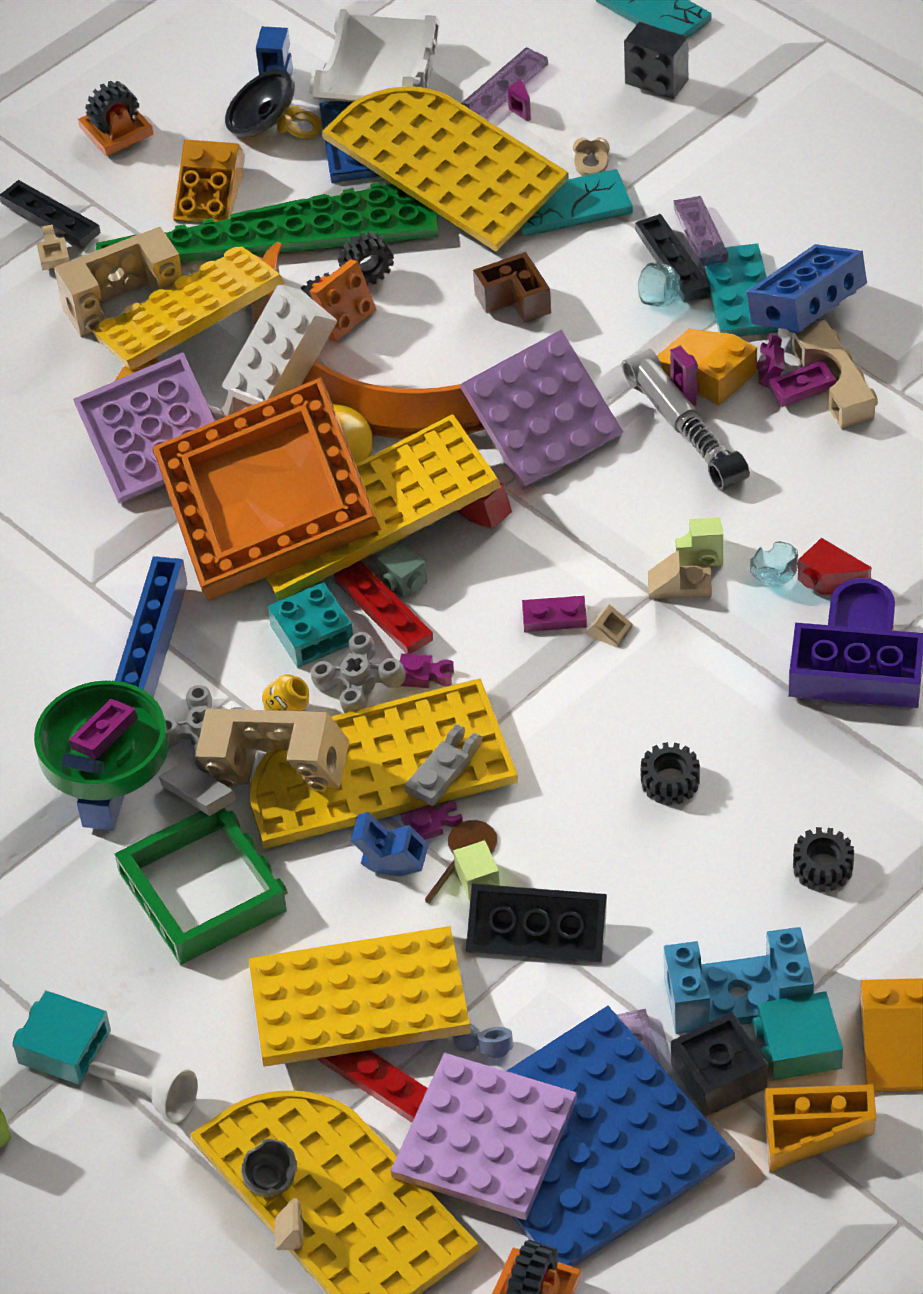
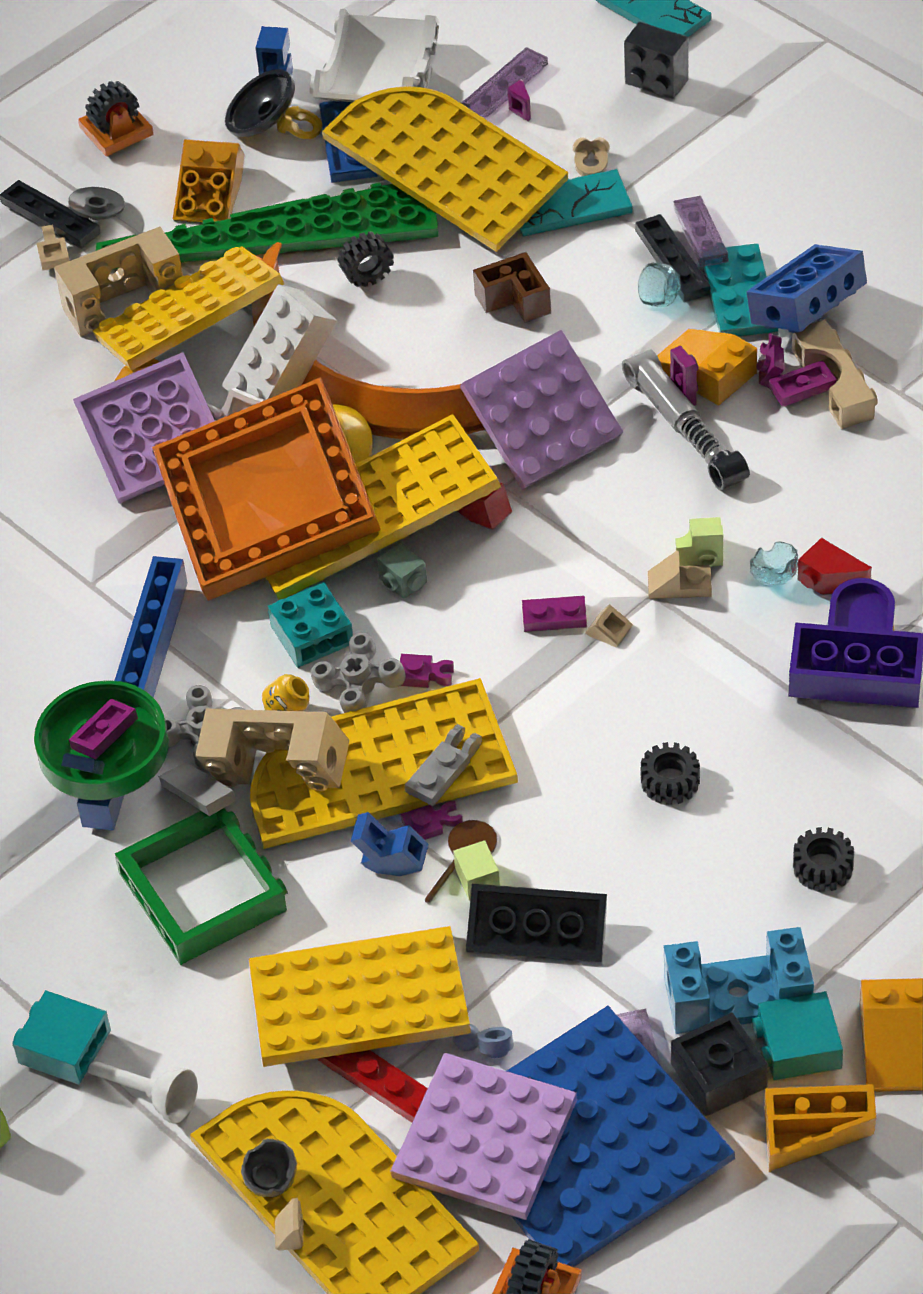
(96, 203): none -> dark grey dish
(343, 296): orange plate -> none
(383, 607): red plate -> none

